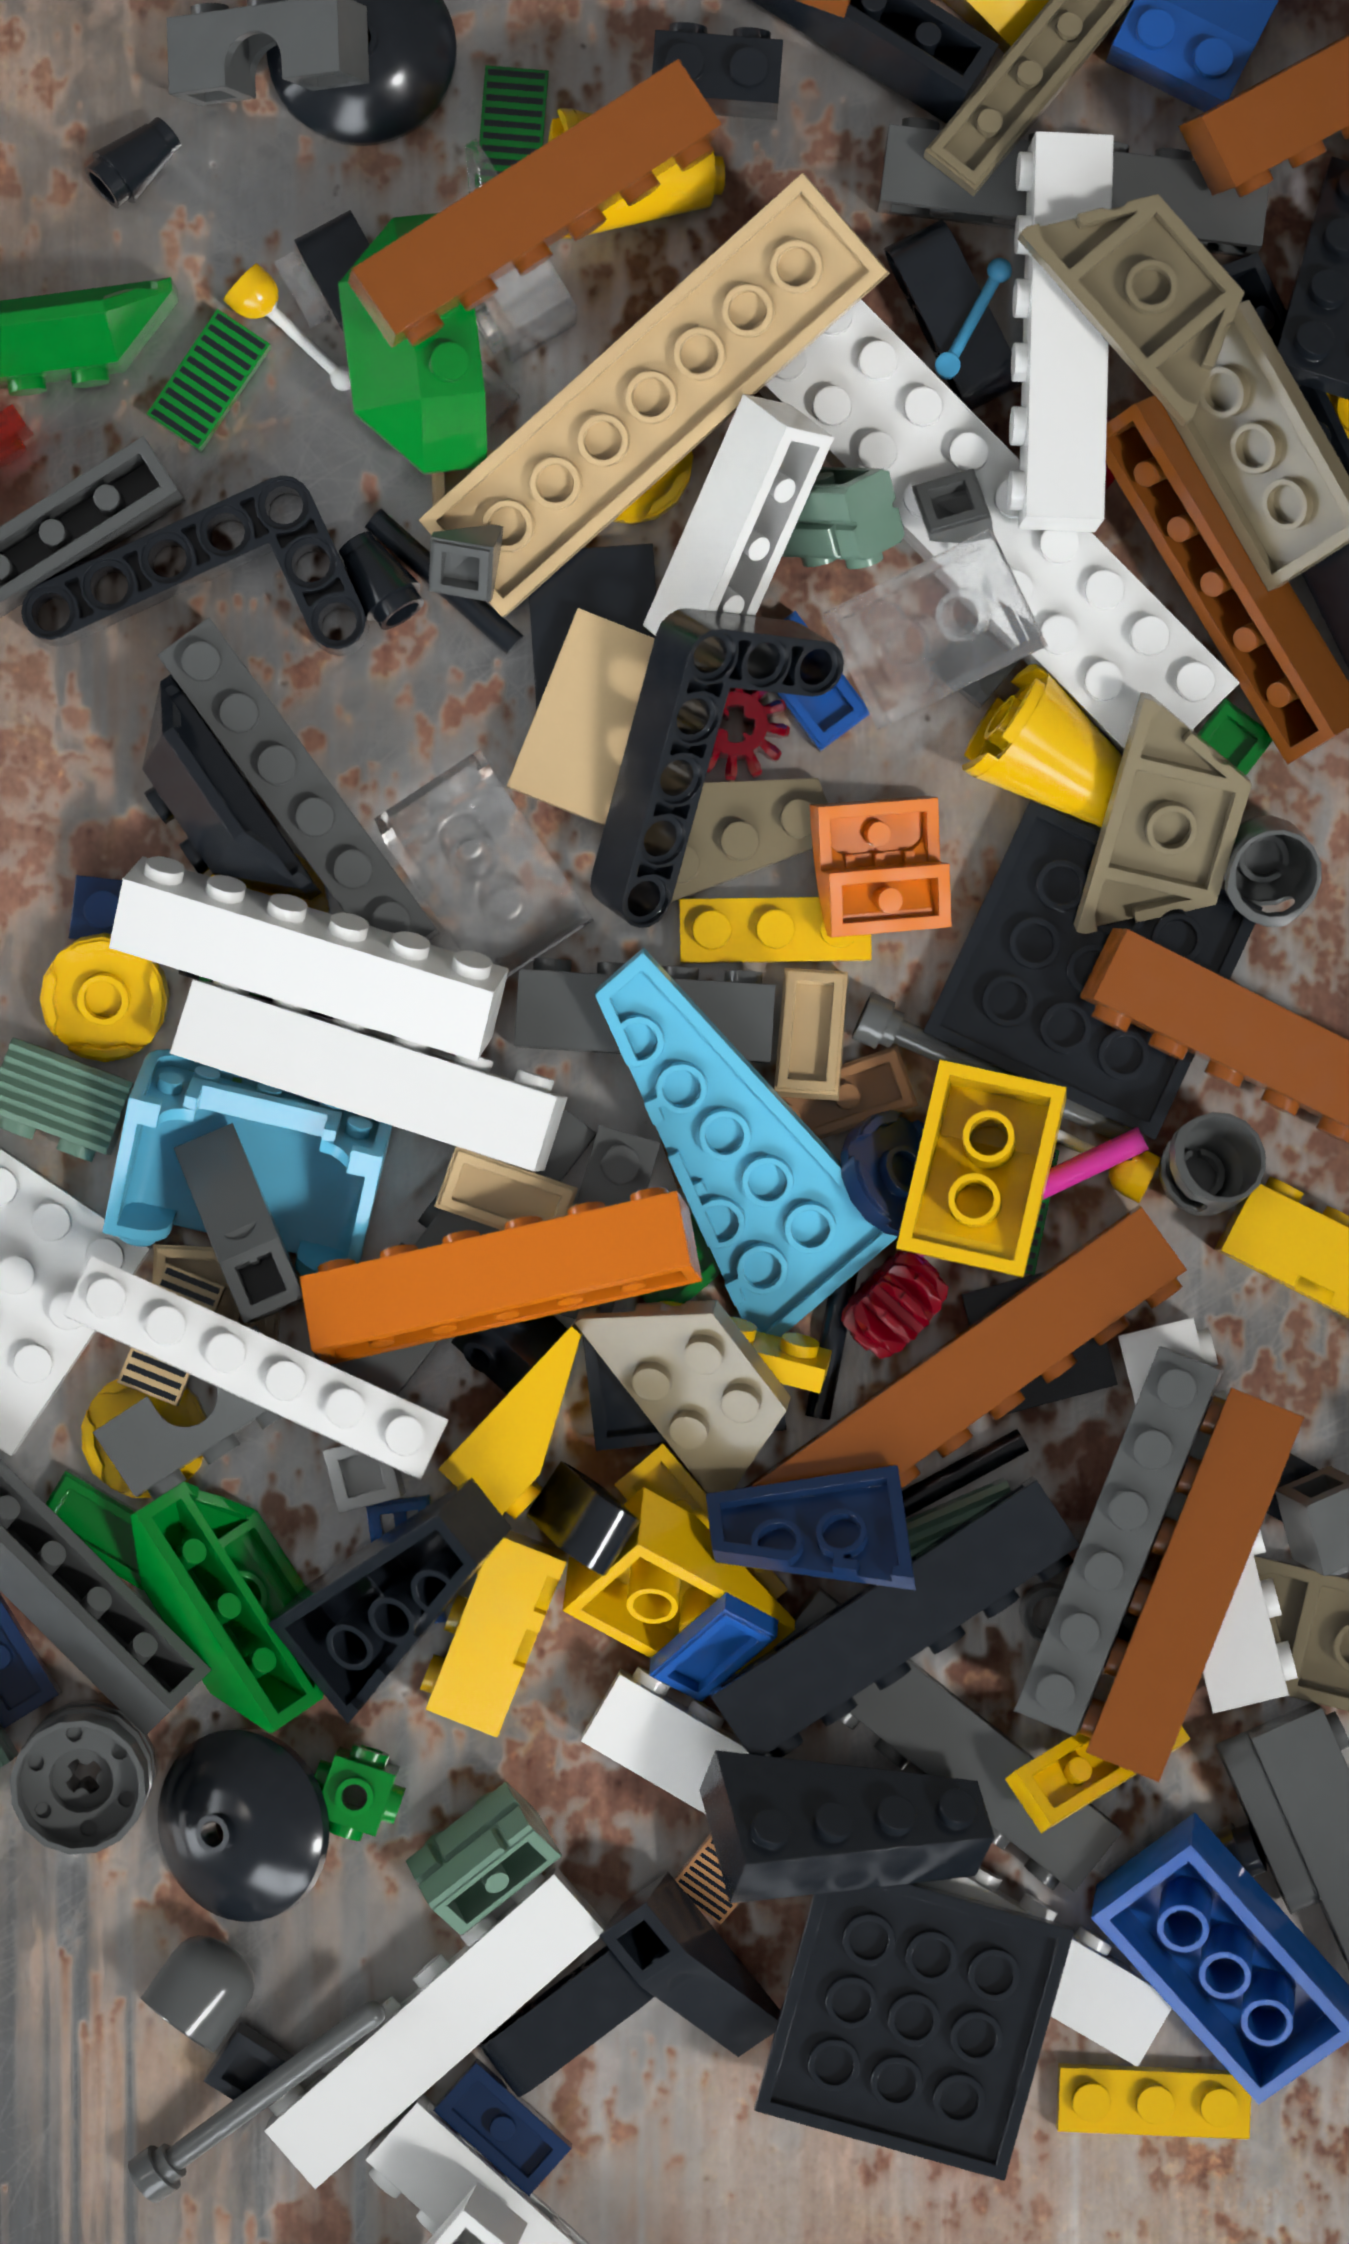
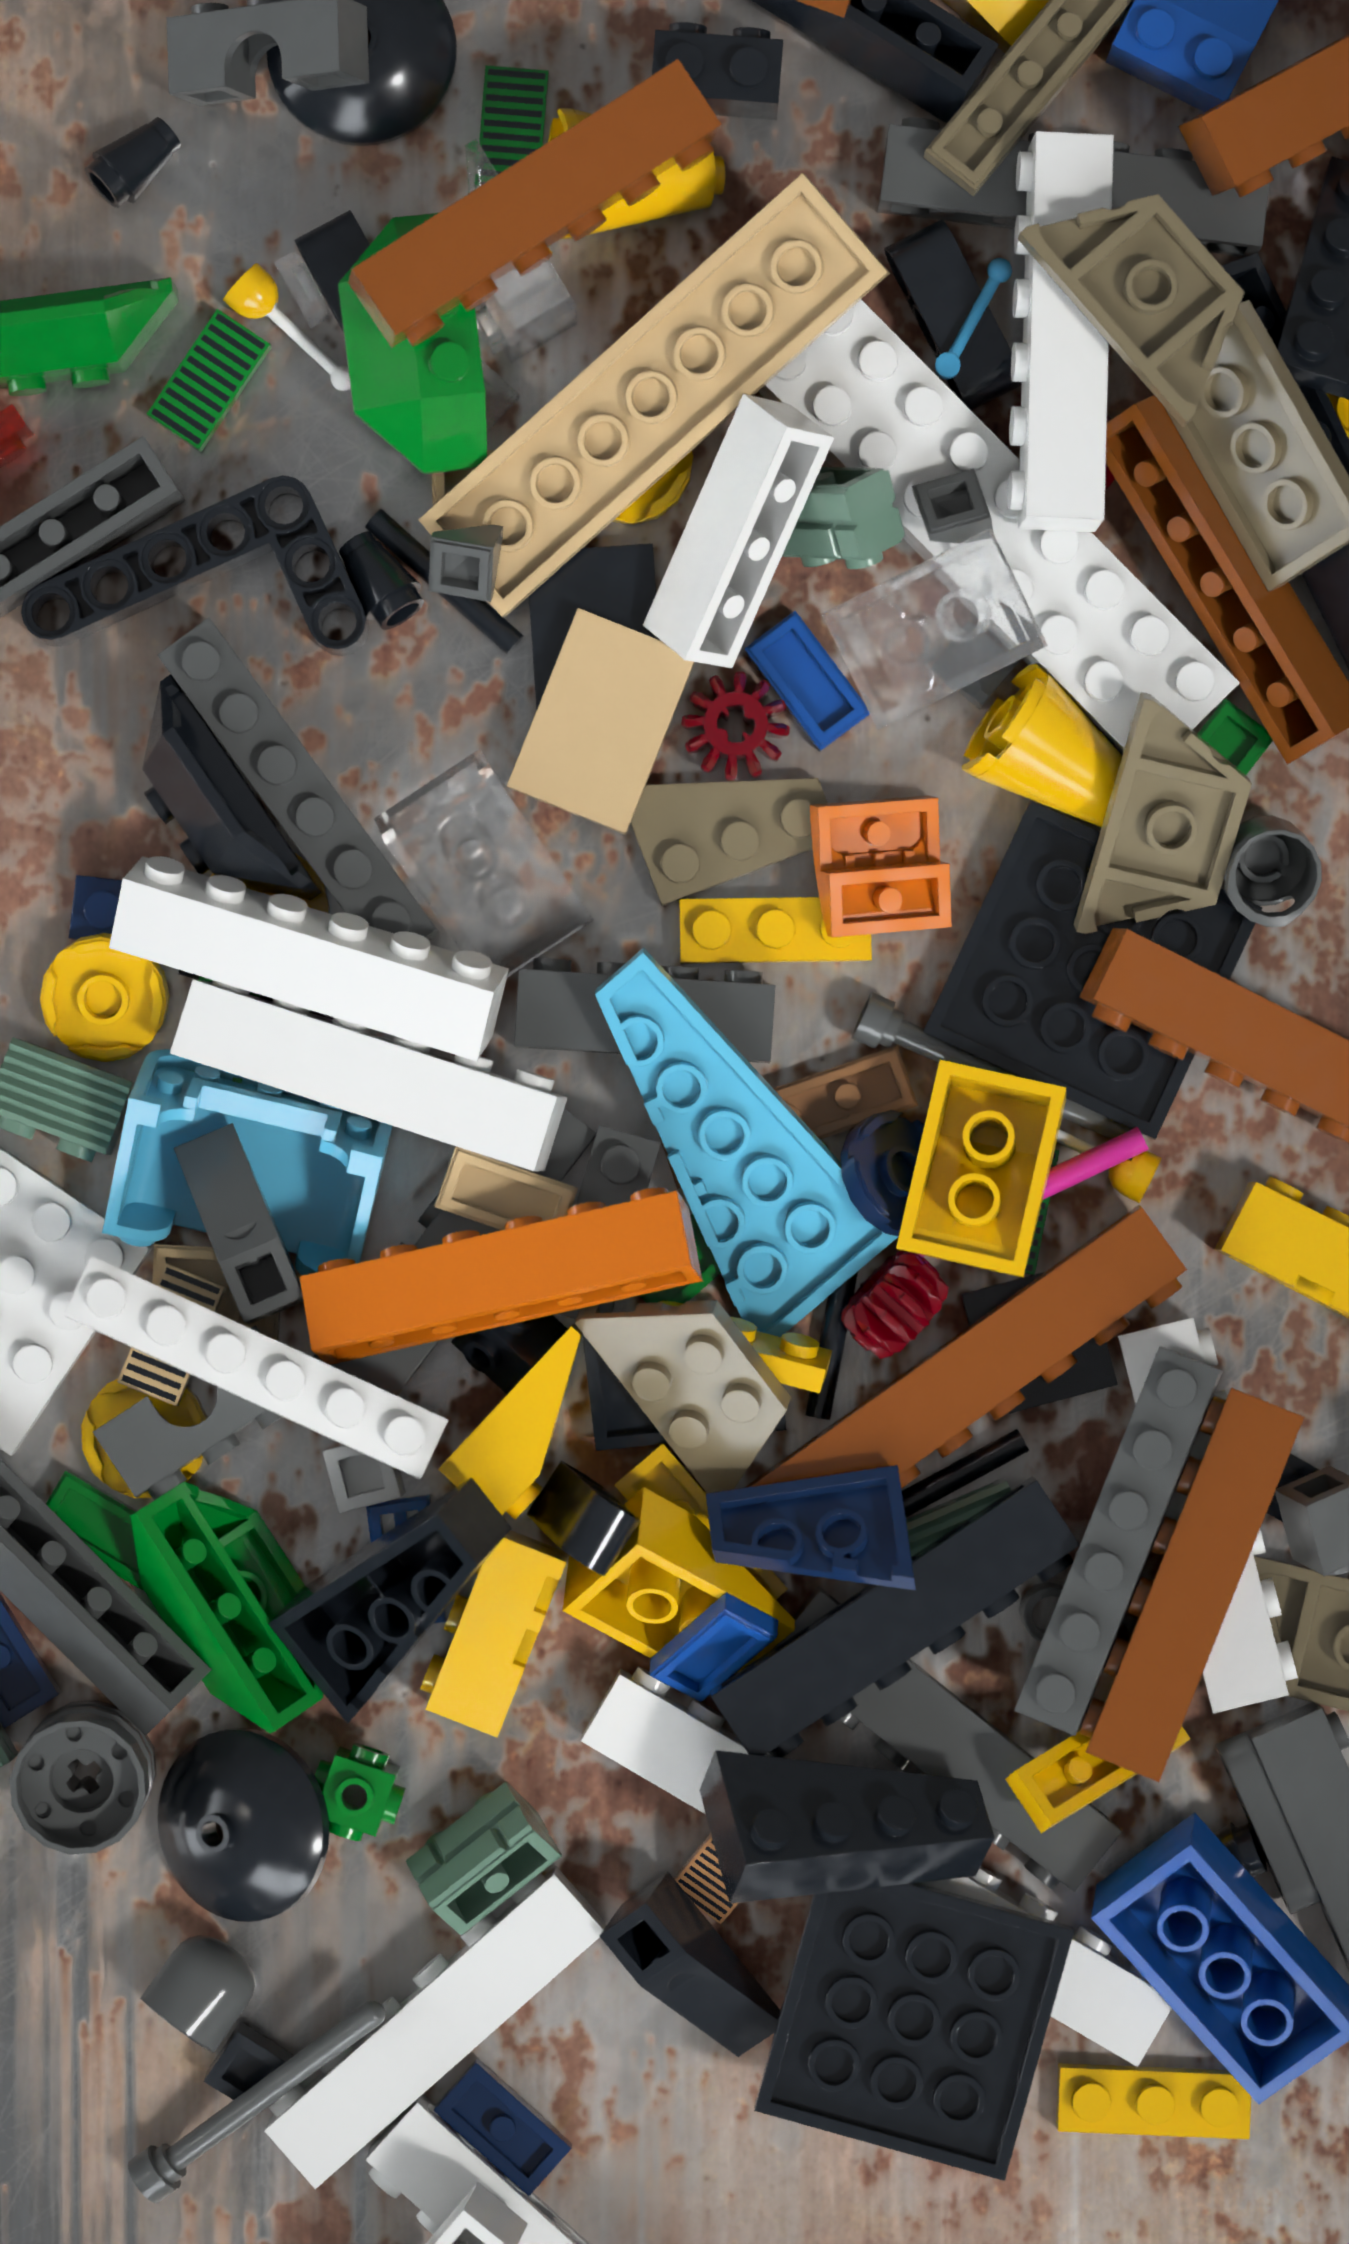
(564, 2021): black beam -> none
(674, 735): black beam -> none
(811, 1034): tan tile -> none
(1232, 1151): dark grey helmet -> none

